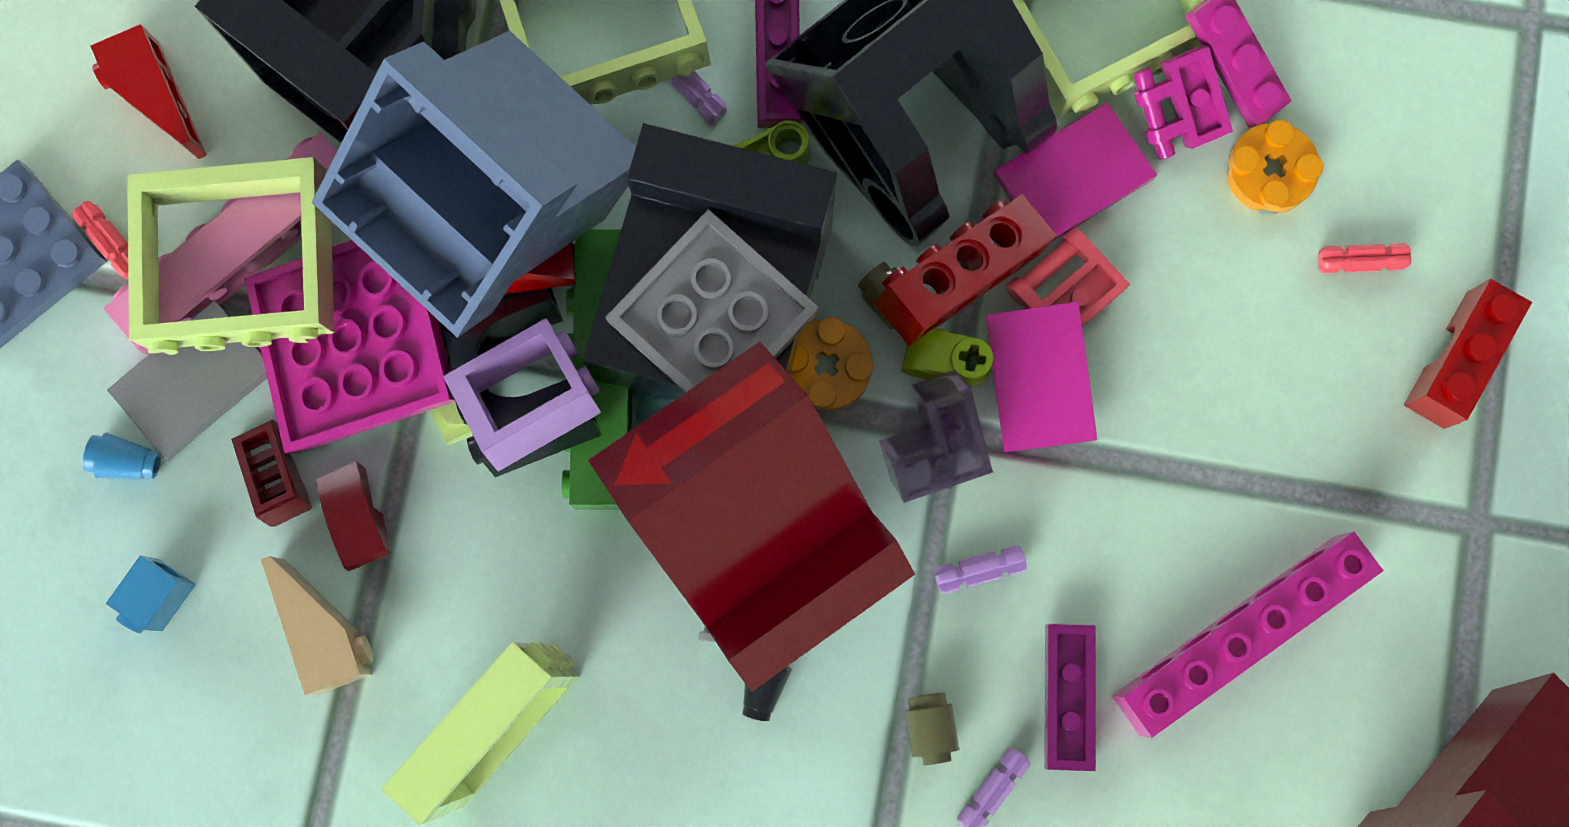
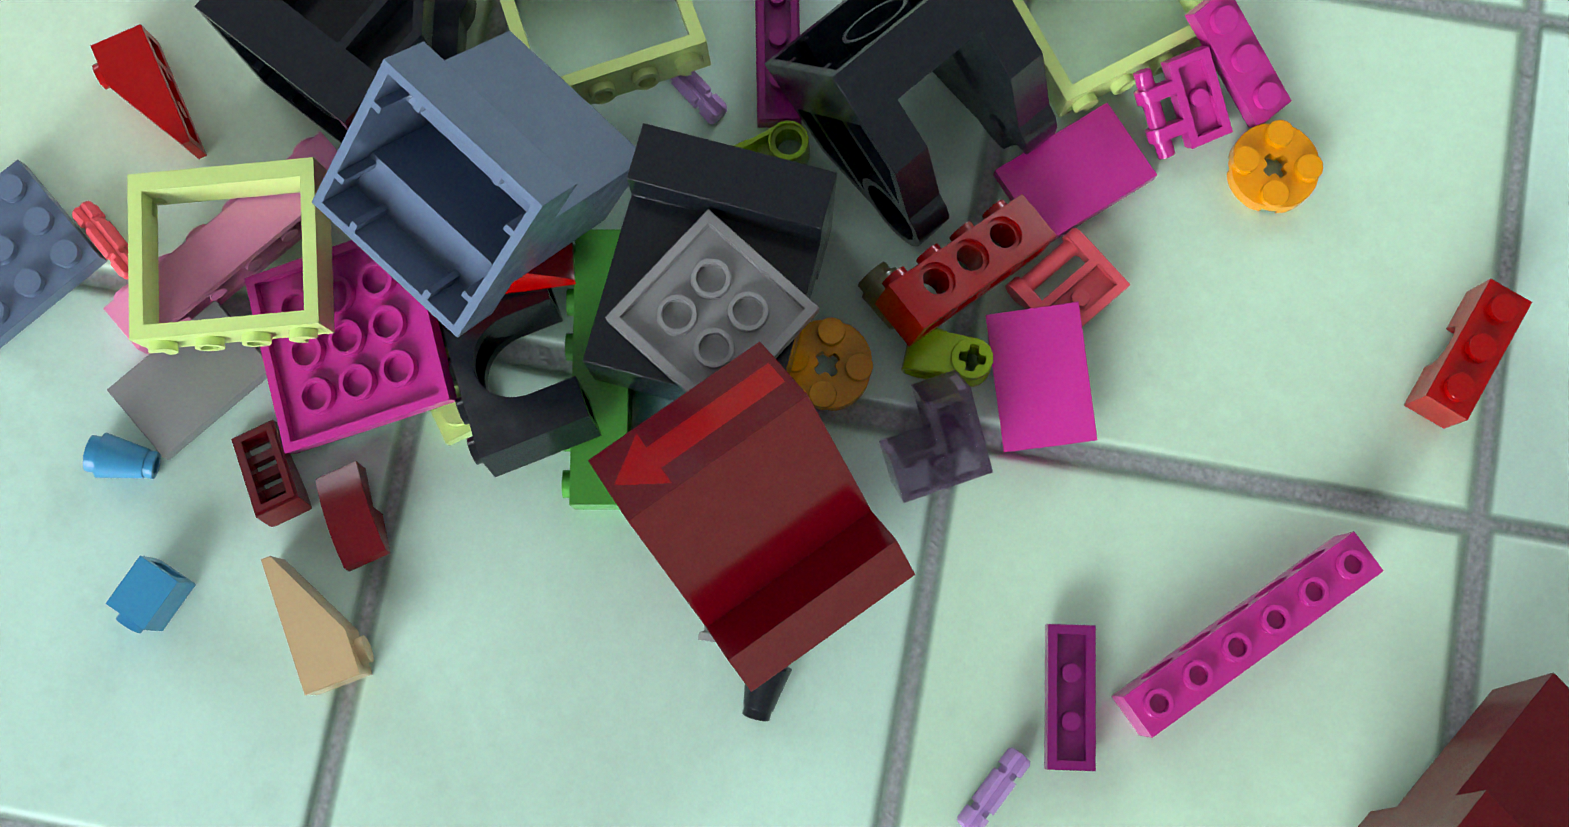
(481, 730): yellowish green window -> none
(539, 426): lavender window -> none
(931, 728): olive brick -> none
(980, 569): lavender axle -> none
(1364, 258): coral axle -> none

